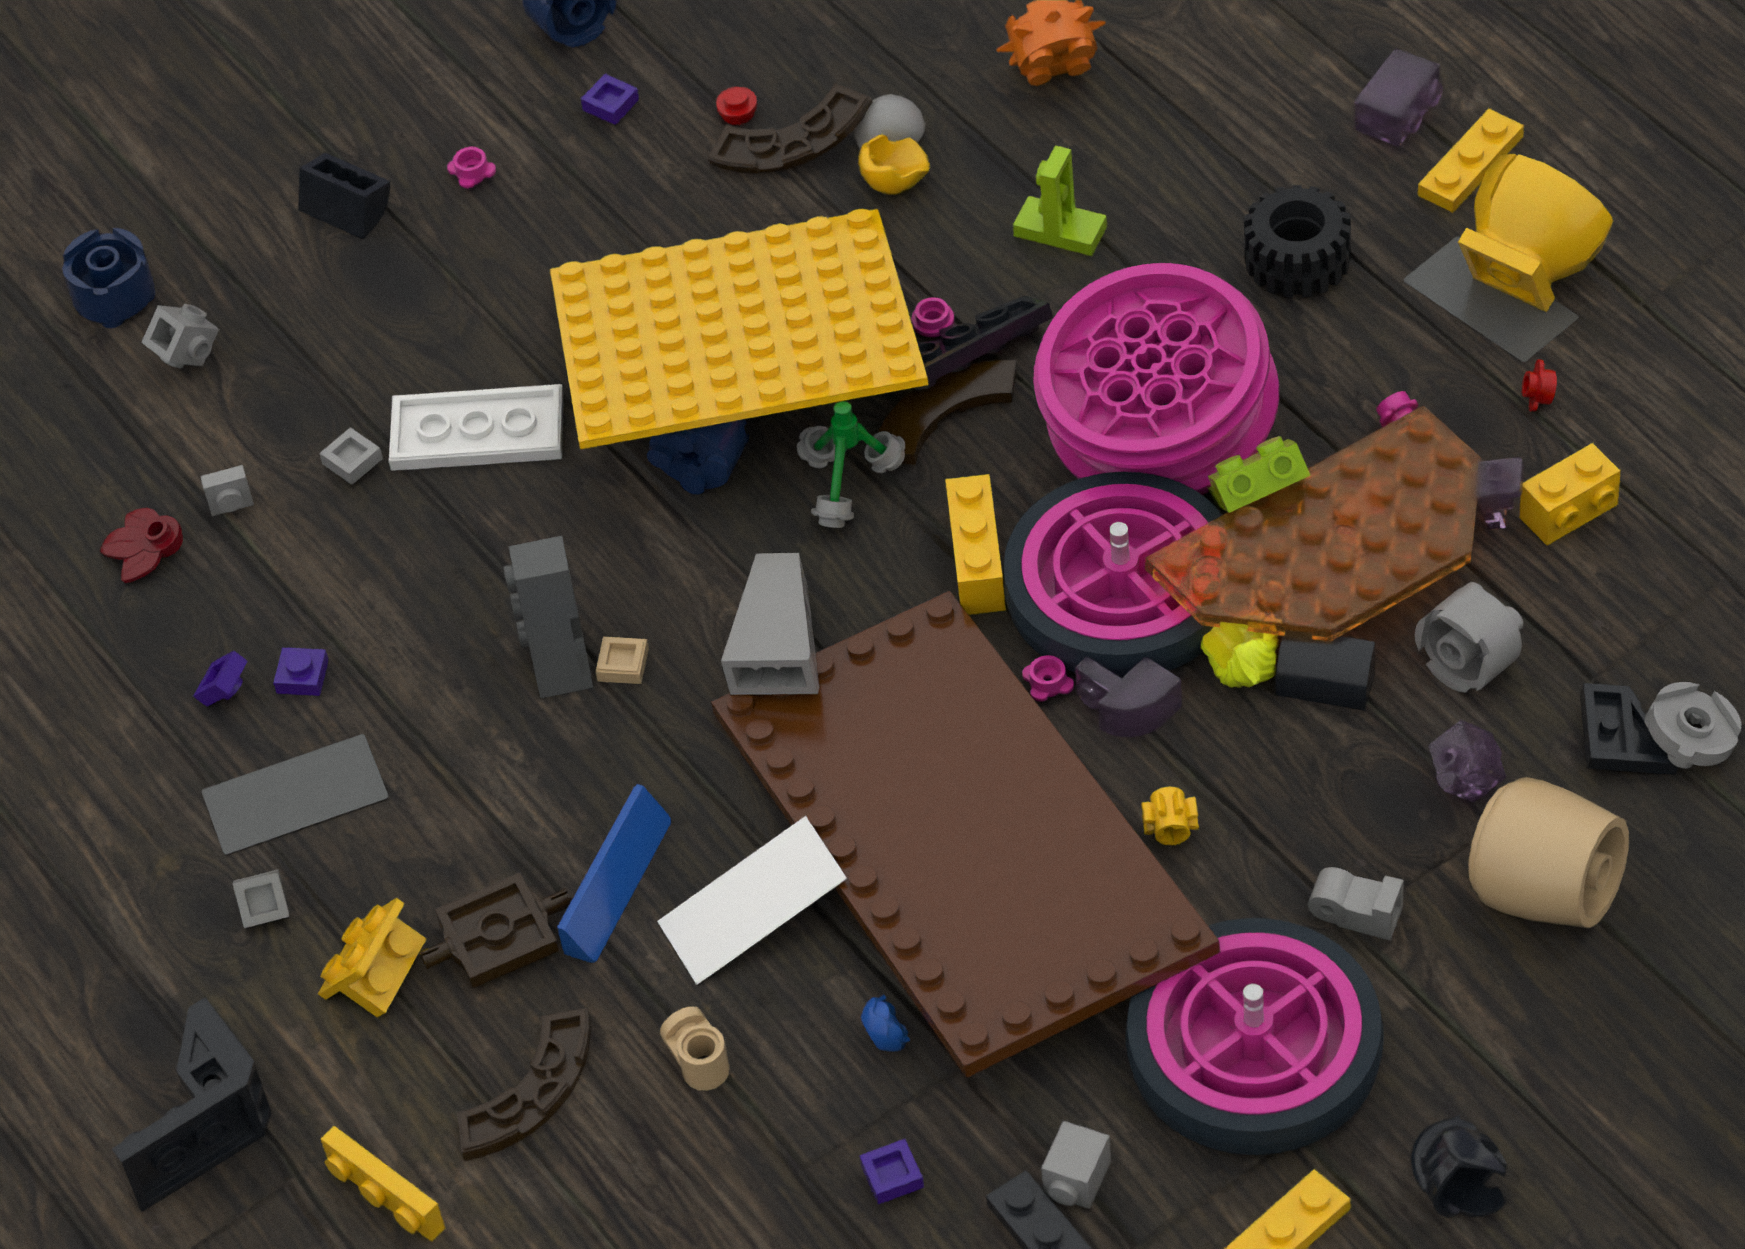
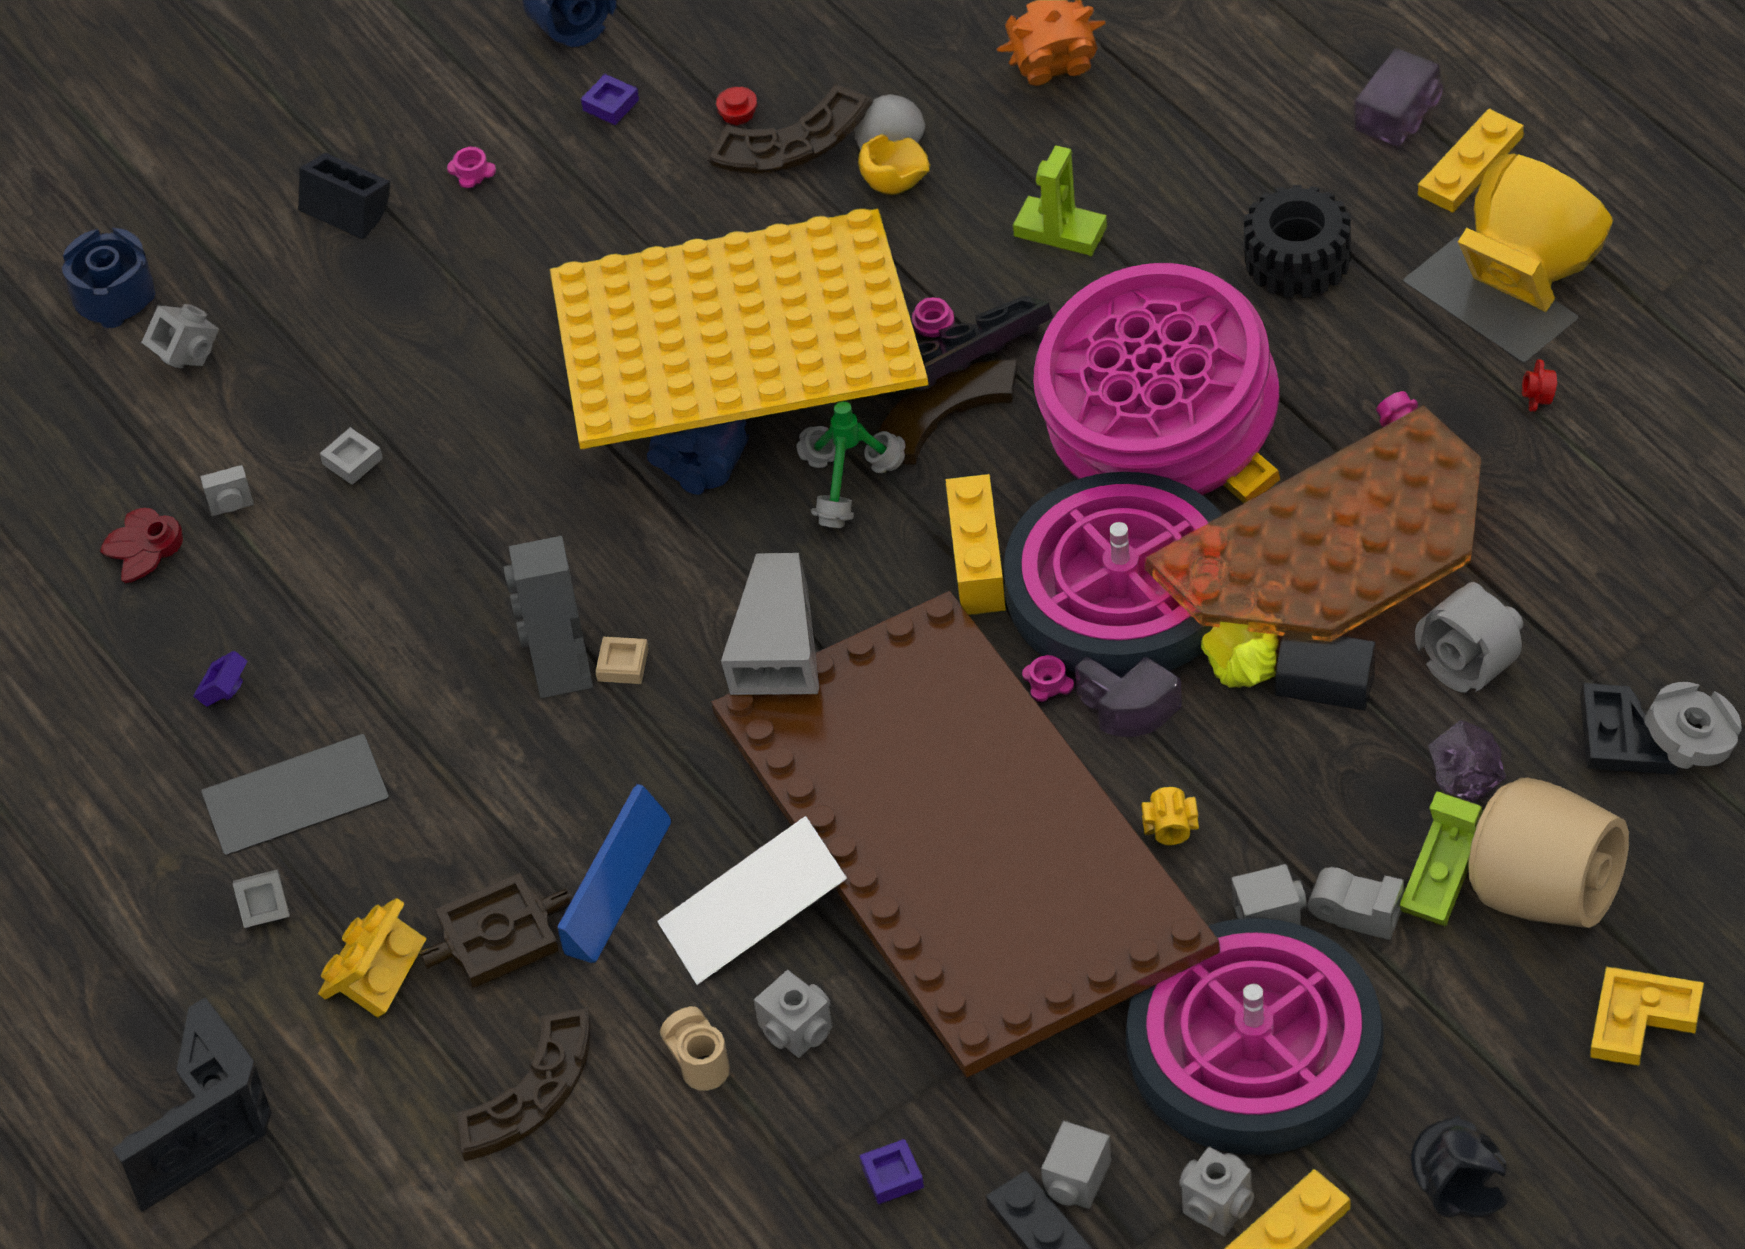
(301, 671): dark purple plate -> none
(382, 1184): yellow plate -> none
(476, 427): white tile -> none
(793, 1014): none -> light grey brick
(883, 1026): blue plate -> none
(1216, 1190): none -> light grey brick
(1248, 480): lime plate -> none
(1268, 895): none -> light grey brick
(1442, 860): none -> lime bracket
(1496, 488): clear purple bracket -> none
(1569, 494): yellow brick -> none
(1637, 1000): none -> yellow plate

